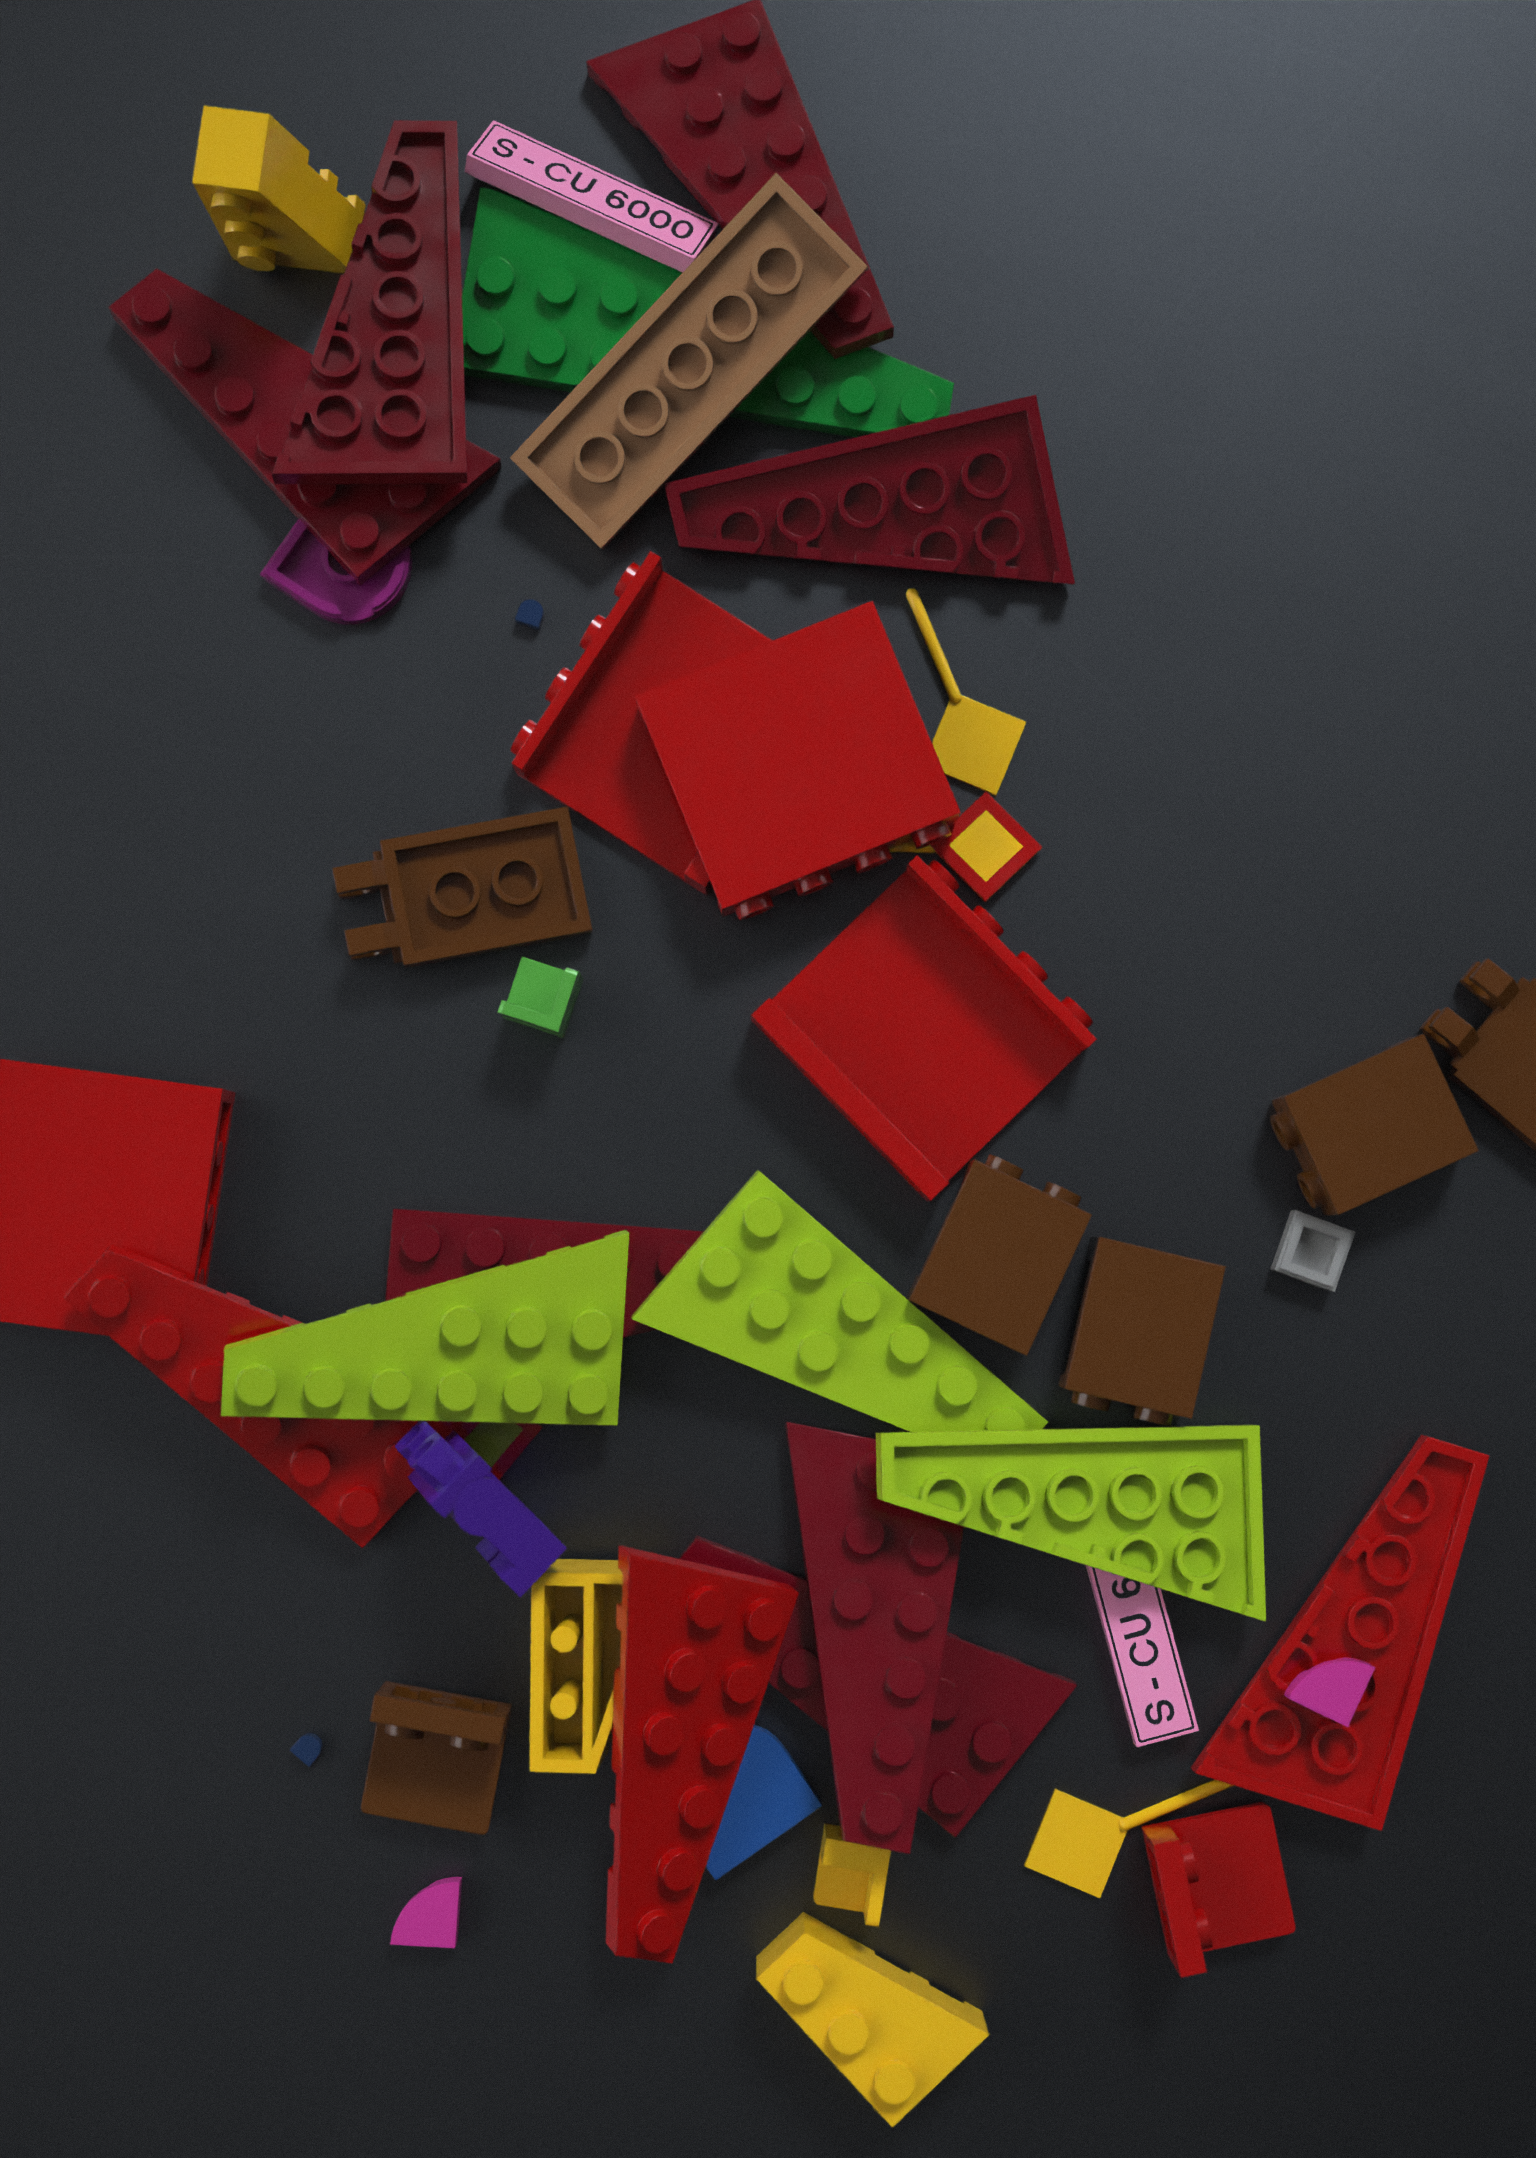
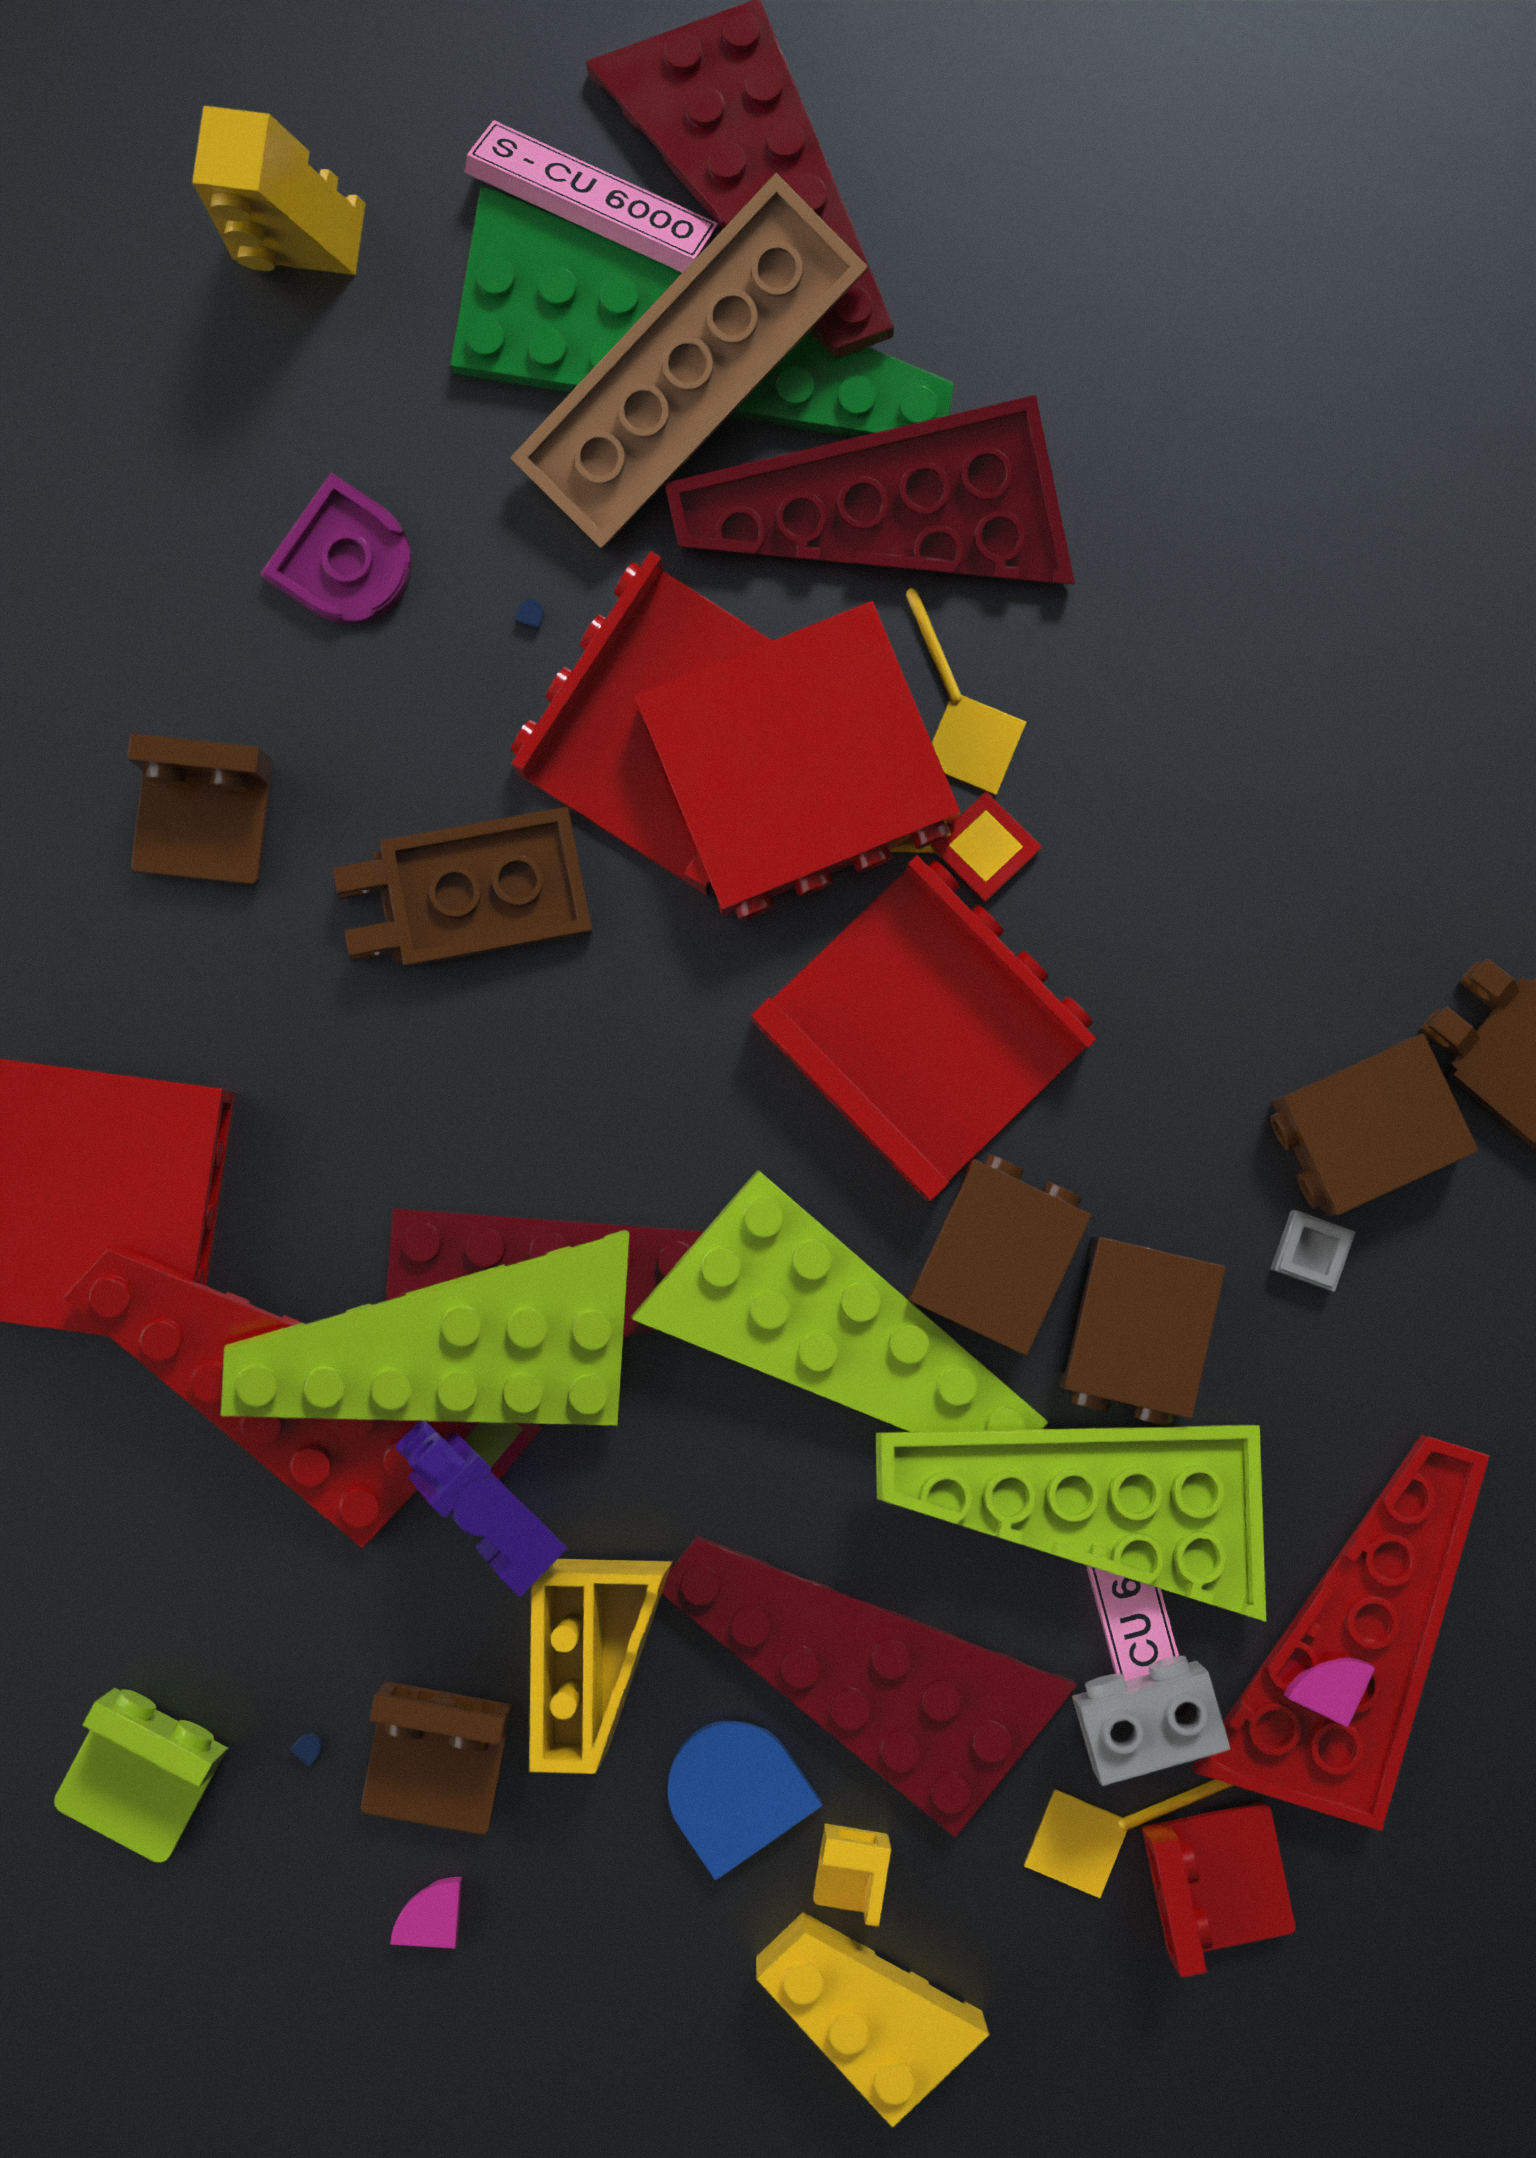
(138, 1774): none -> lime bracket
(200, 808): none -> reddish brown bracket
(248, 389): dark red wing -> none
(391, 351): dark red wing -> none
(542, 997): bright green panel -> none
(683, 1712): red wing -> none
(880, 1626): dark red wing -> none
(1151, 1729): none -> light grey brick

